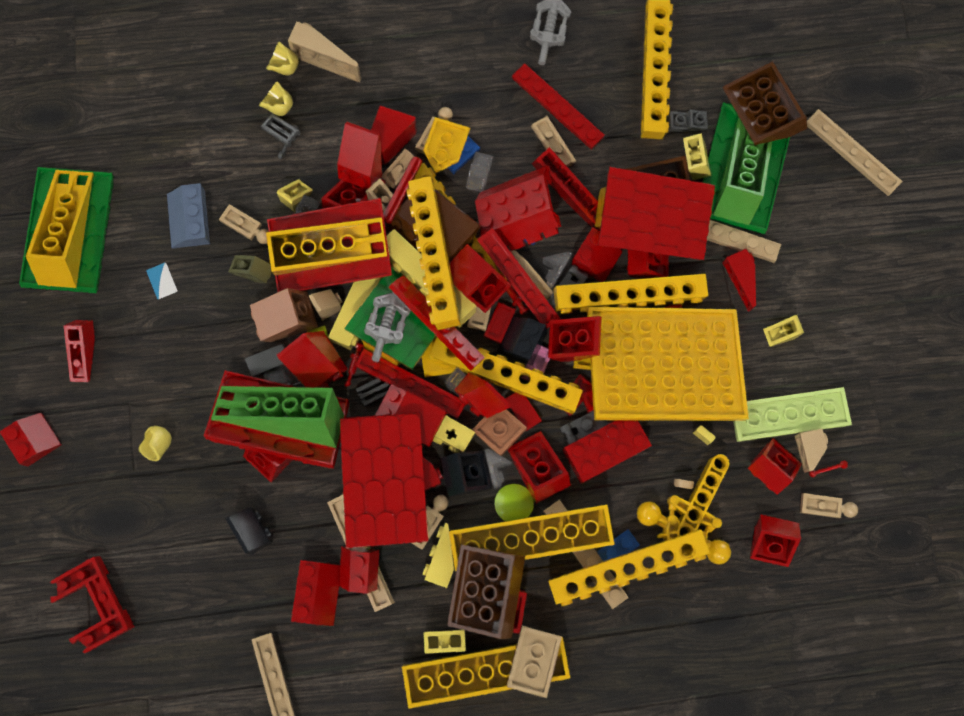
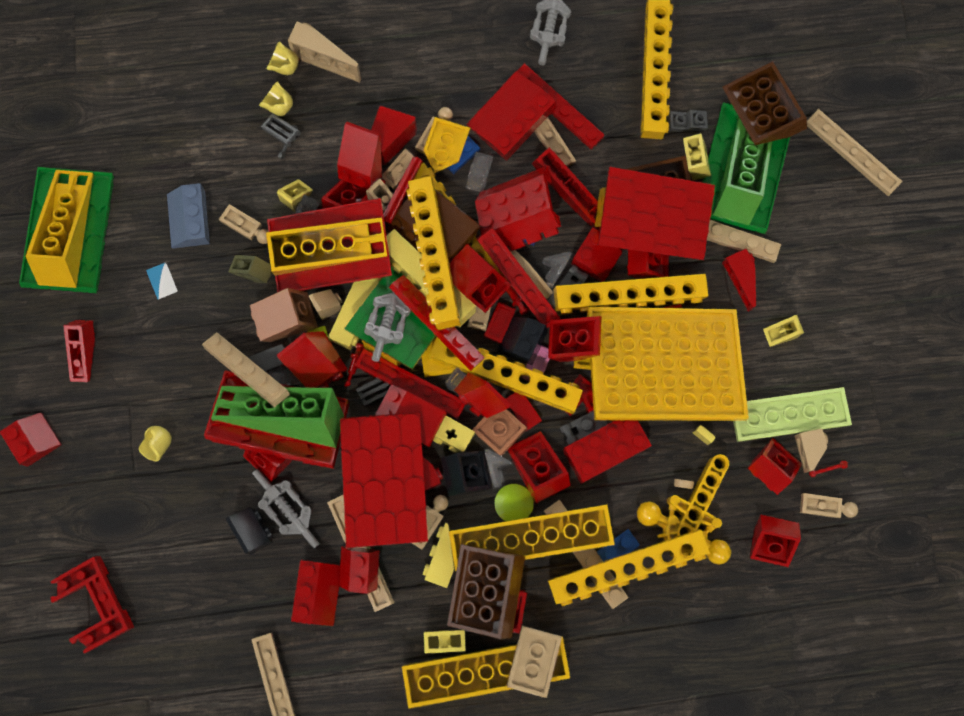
(246, 369): none -> tan plate
(273, 493): none -> light grey bar
(512, 115): none -> red slope

